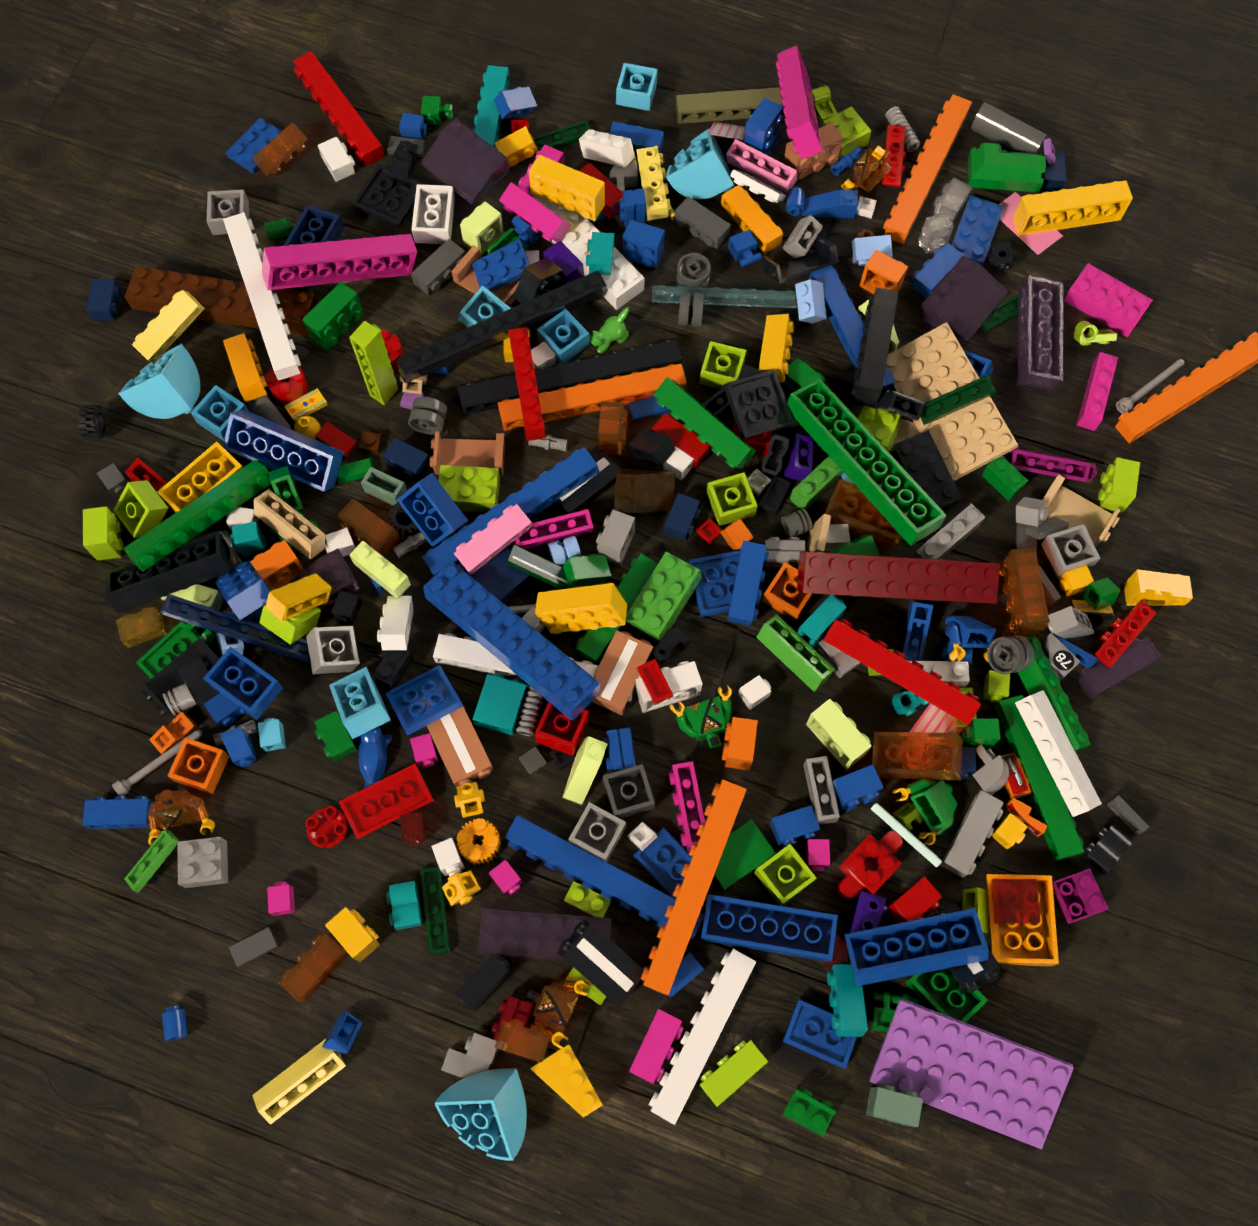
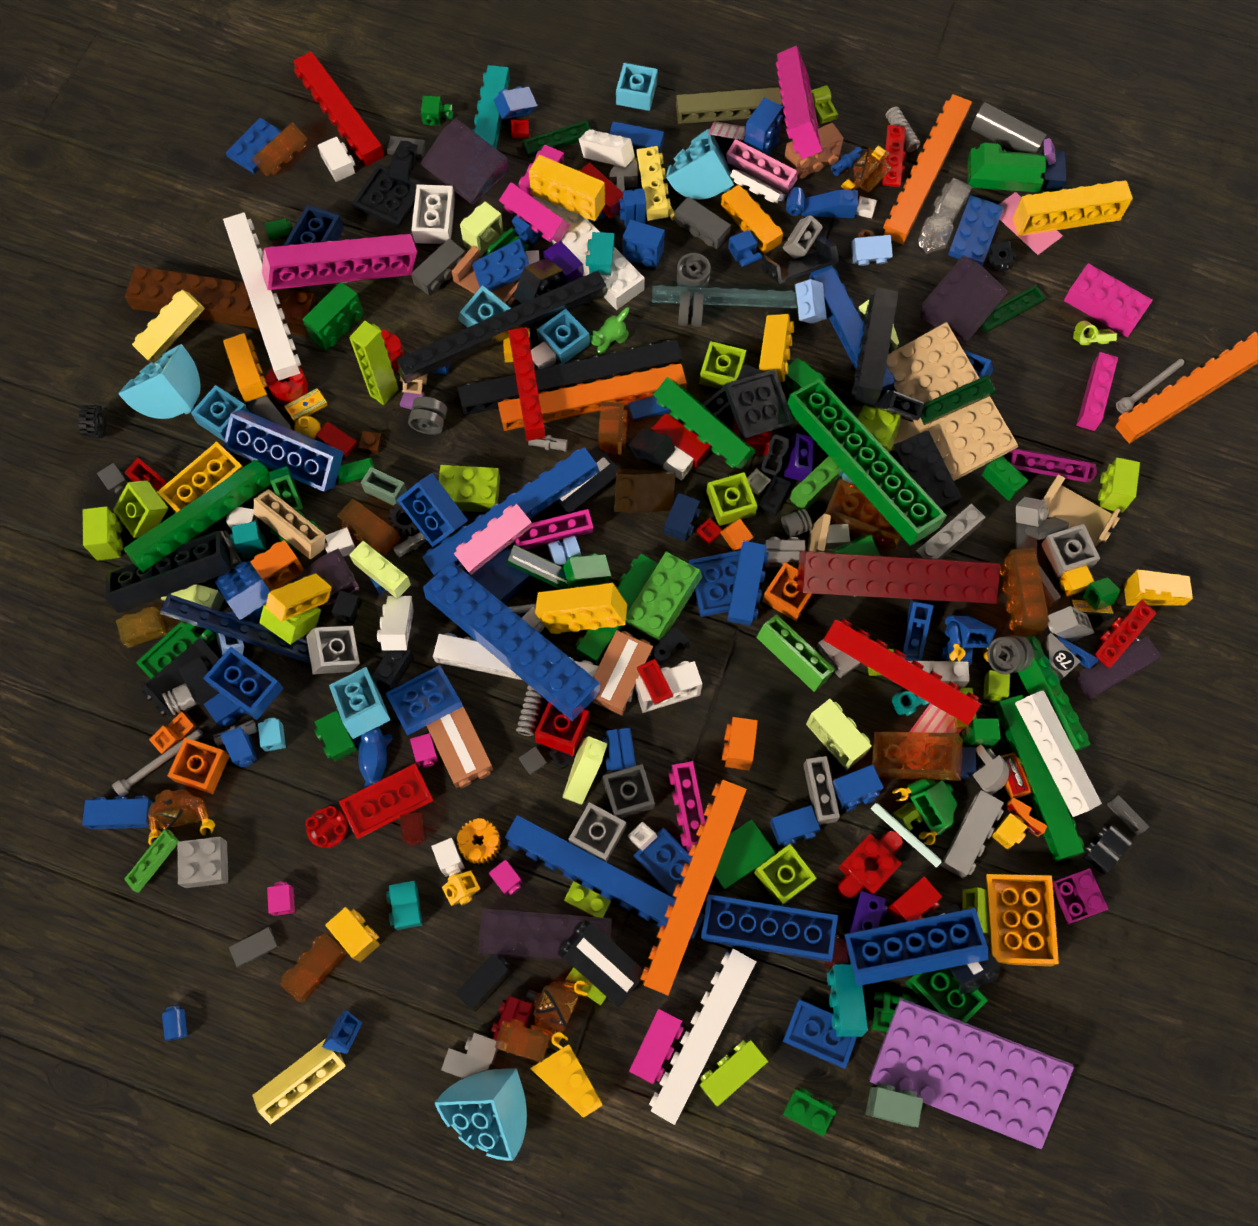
(104, 299): dark blue brick -> none
(224, 205): light grey brick -> none
(406, 459): dark blue brick -> none
(412, 126): blue brick -> none
(435, 911): dark green tile -> none
(468, 453): nougat panel -> none
(469, 799): yellow brick -> none
(500, 704): teal brick -> none
(517, 146): yellow brick -> none
(616, 537): light grey brick -> none
(687, 971): blue tile -> none
(705, 718): green torso -> none
(755, 692): white brick -> none
(817, 854): dark pink brick -> none
(820, 622): teal brick -> none
(852, 128): lime brick -> none
(883, 273): orange brick -> none
(935, 269): blue brick -> none
(1015, 901): clear red plate -> none
(1040, 333): clear purple brick -> none

